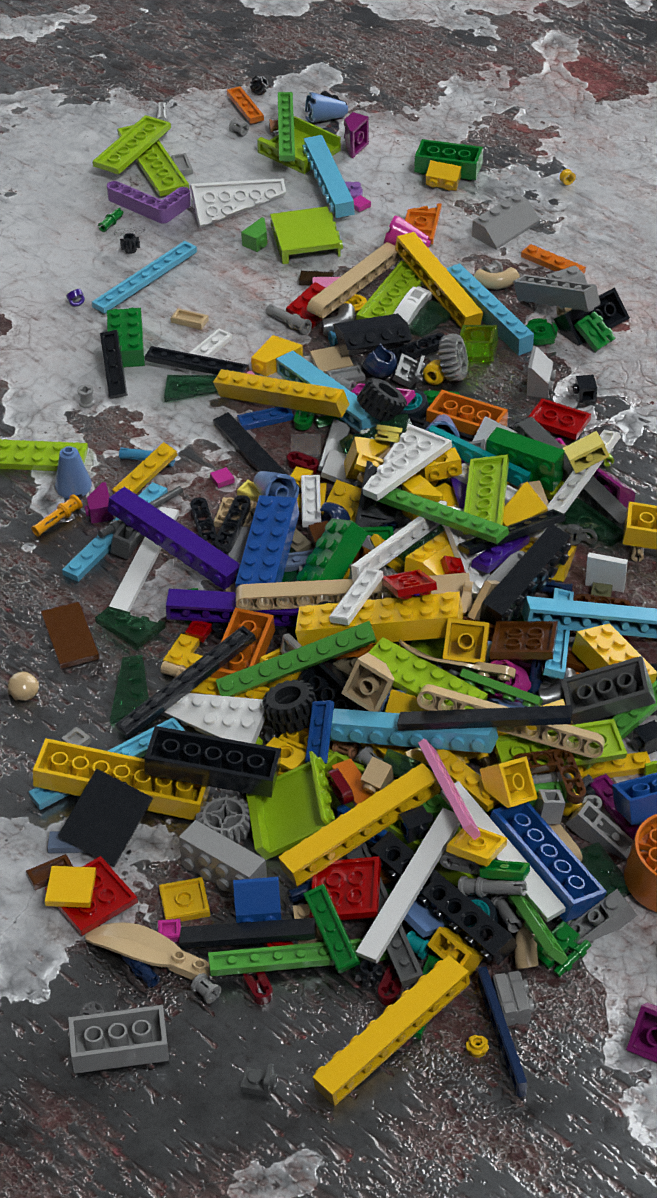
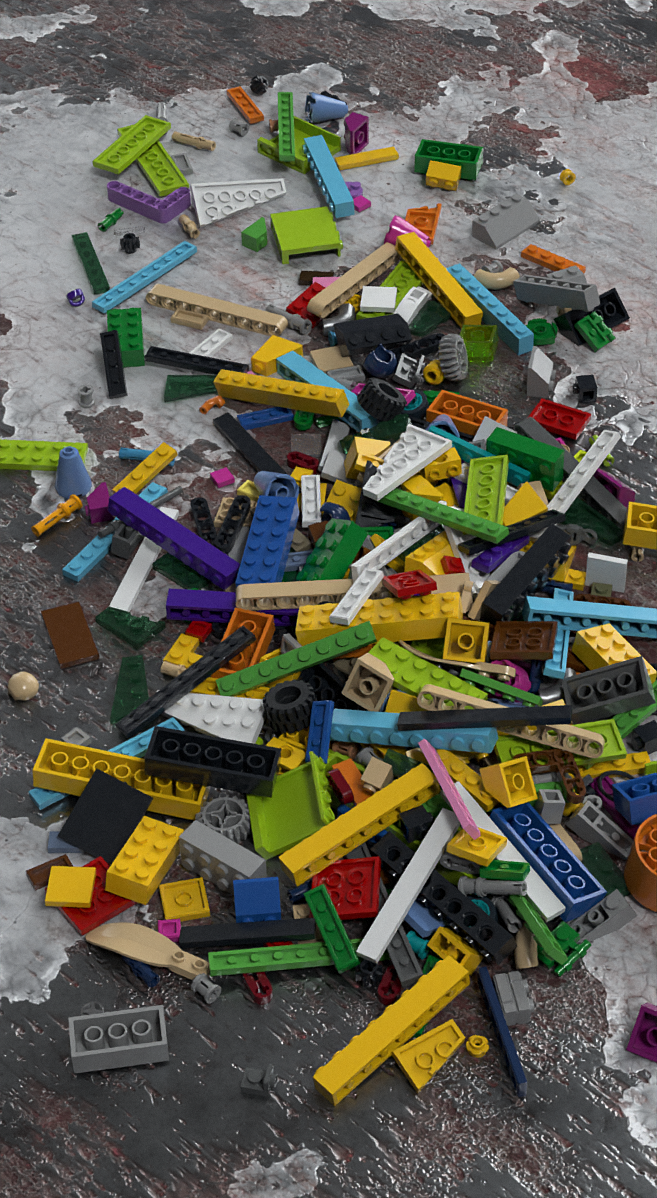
(90, 263): none -> clear green tile
(144, 860): none -> yellow brick
(179, 572): none -> clear green plate
(189, 226): none -> tan pin
(198, 142): none -> tan pin
(204, 409): none -> orange arm
(218, 310): none -> tan beam
(366, 158): none -> yellow tile
(378, 299): none -> white tile
(388, 433): light yellow wheel -> none
(428, 1053): none -> yellow wing
(577, 578): none -> yellow plate
(586, 452): light yellow brick -> none
(599, 781): none -> black tyre

